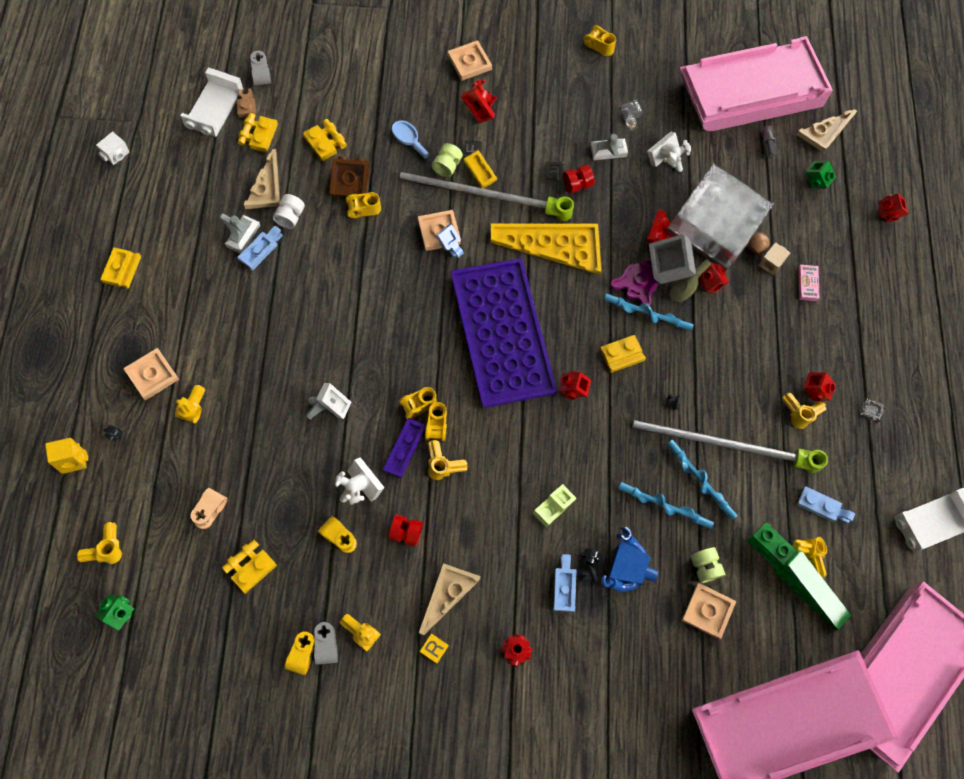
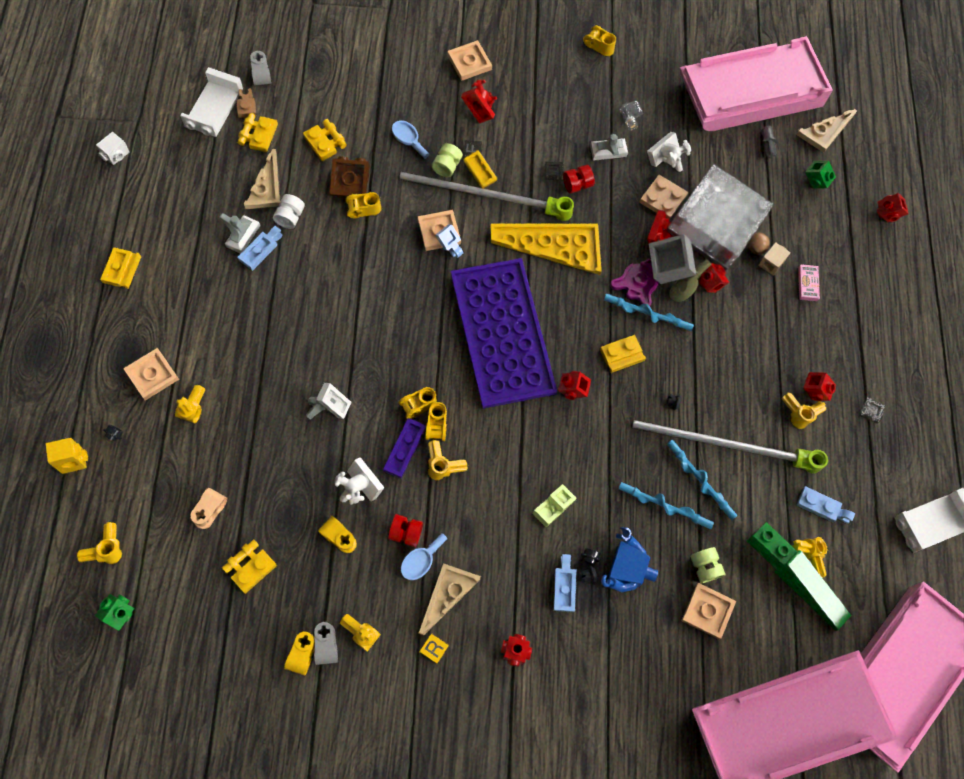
(420, 560): none -> light blue piece
(664, 196): none -> light nougat plate

